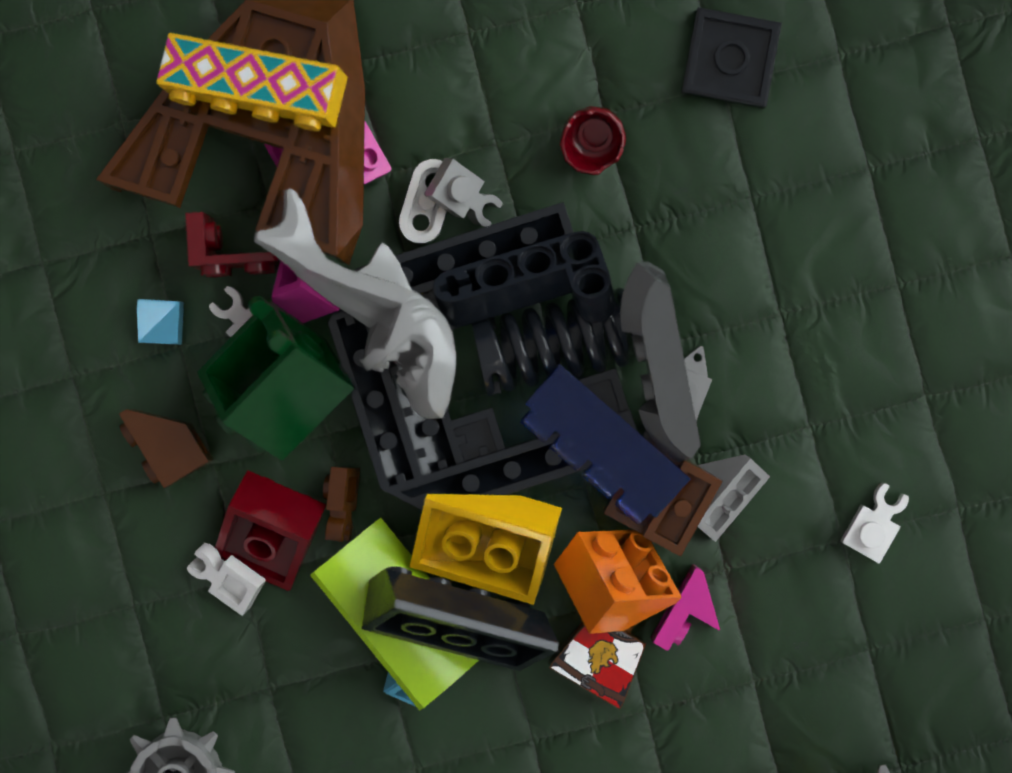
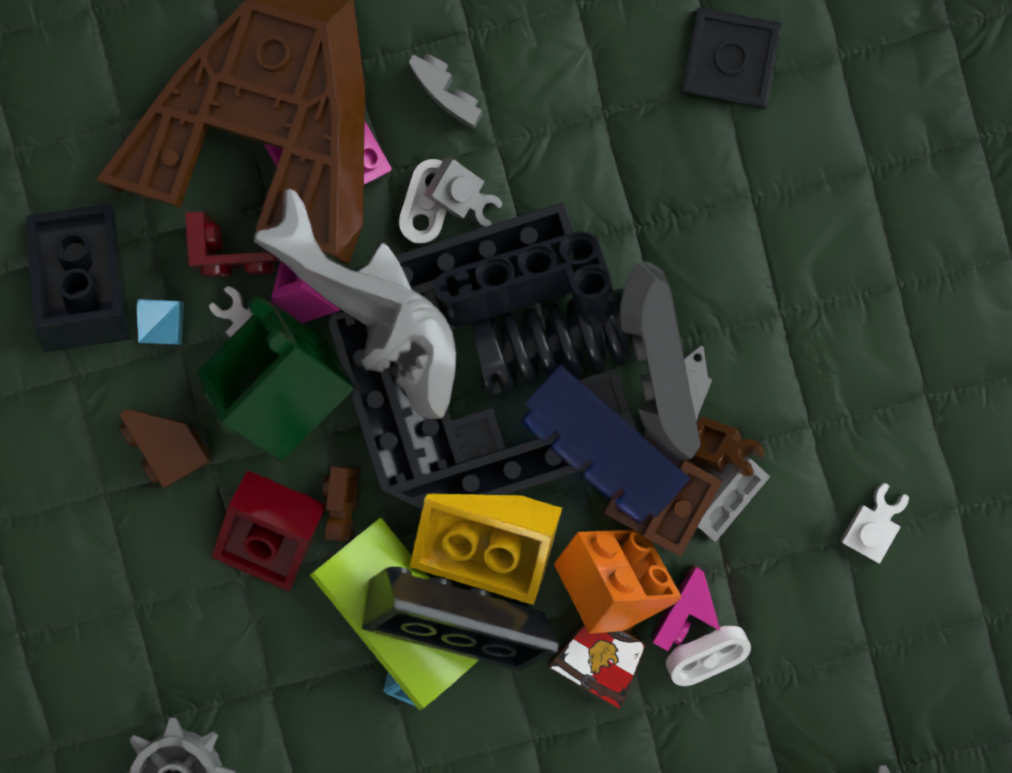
(77, 278): none -> black slope
(230, 579): white plate -> none
(251, 81): brick -> none
(436, 81): none -> light grey slope
(592, 140): dark red hair -> none
(708, 655): none -> white plate
(722, 445): none -> reddish brown plate

